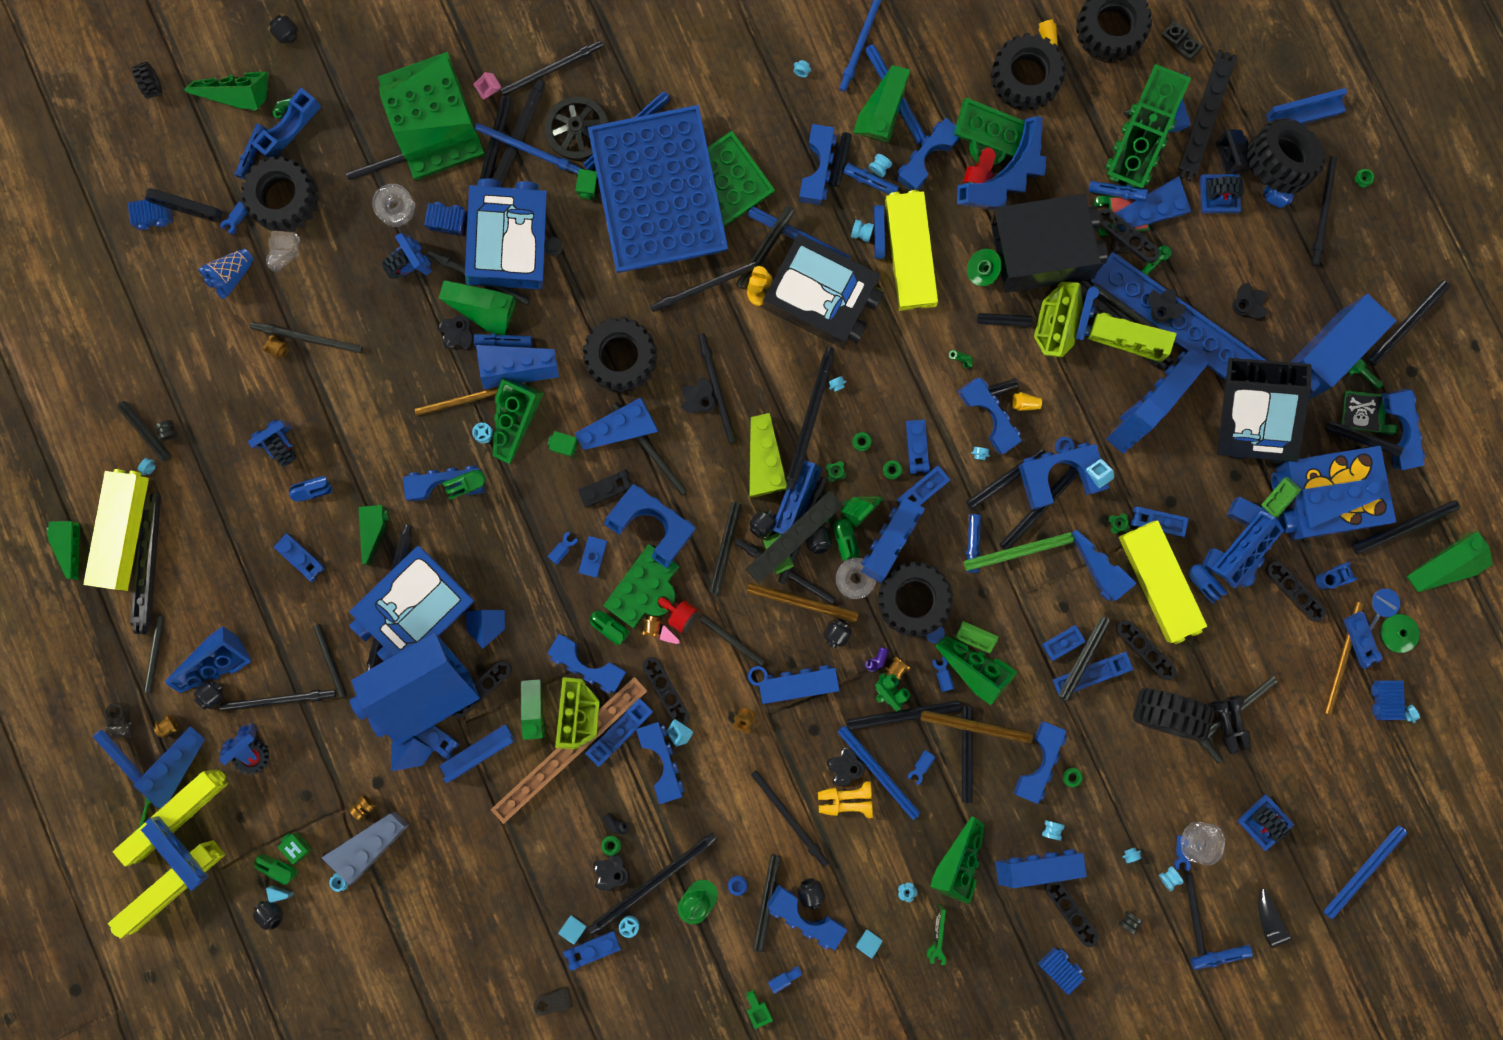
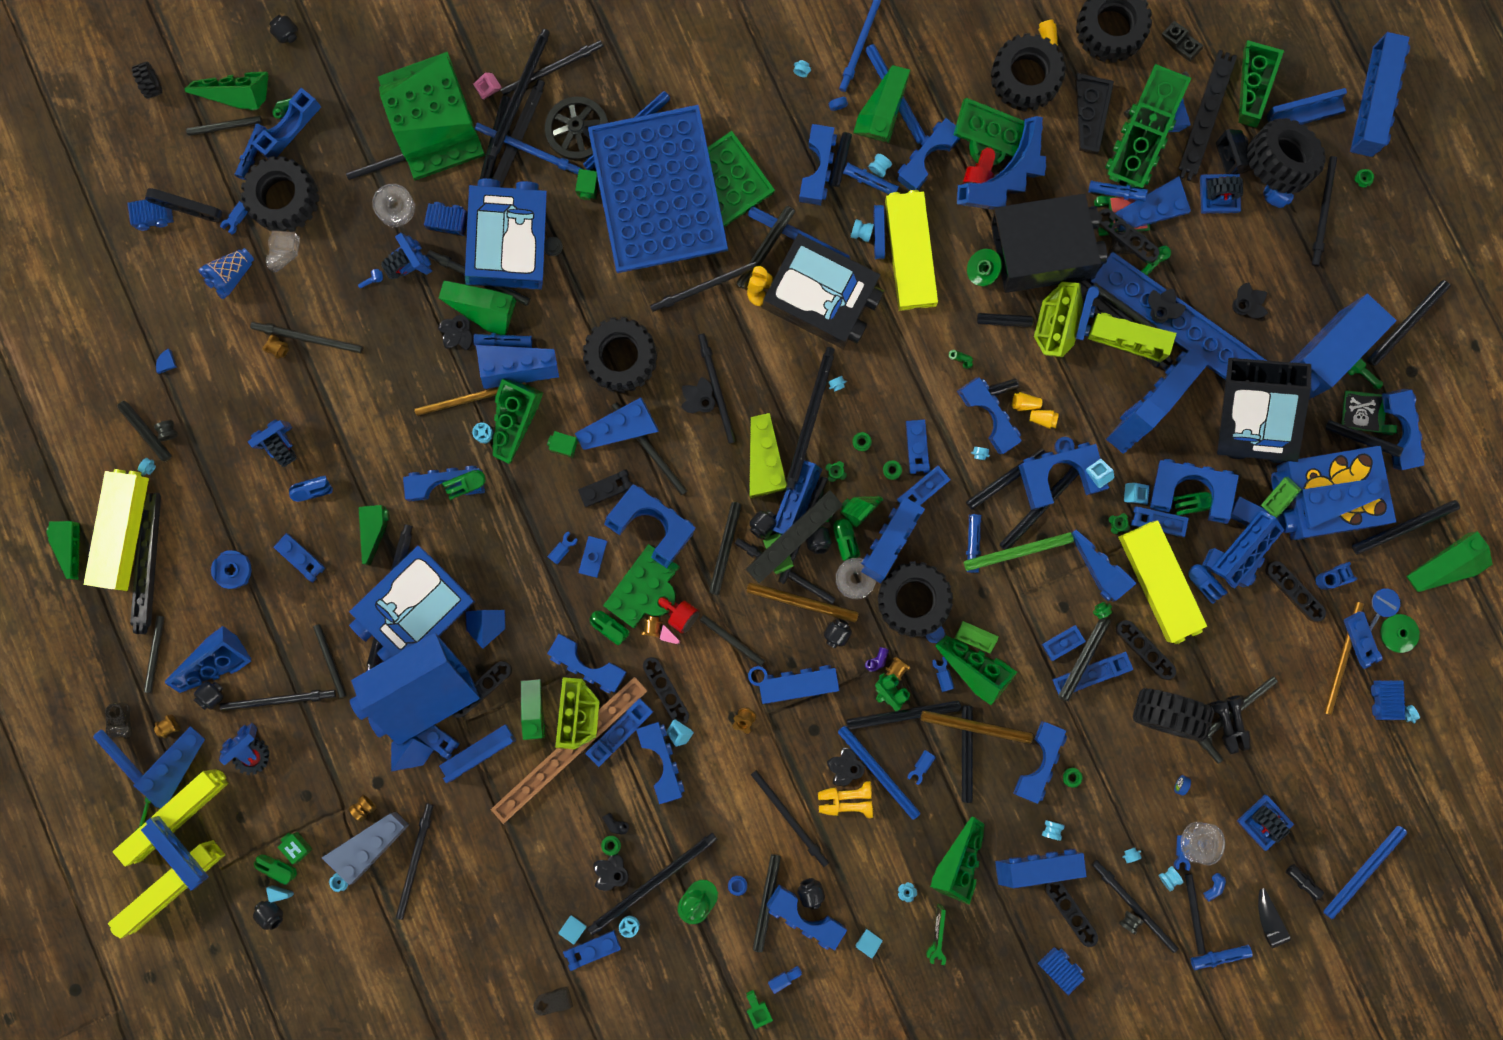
(165, 362): none -> blue tile
(224, 125): none -> pearl dark grey bar
(239, 577): none -> blue plate
(376, 277): none -> blue hand
(424, 824): none -> black bar
(517, 97): none -> black piece
(838, 103): none -> blue tile
(1046, 418): none -> yellow cone
(1092, 110): none -> black wing
(1102, 610): none -> green plate
(1108, 878): none -> black bar
(1136, 493): none -> medium azure slope
(1182, 785): none -> blue tile
(1196, 502): none -> green arm
(1218, 887): none -> blue arm
(1221, 485): none -> blue arch
(1258, 74): none -> green wedge
(1304, 882): none -> black pin
(1380, 94): none -> blue brick

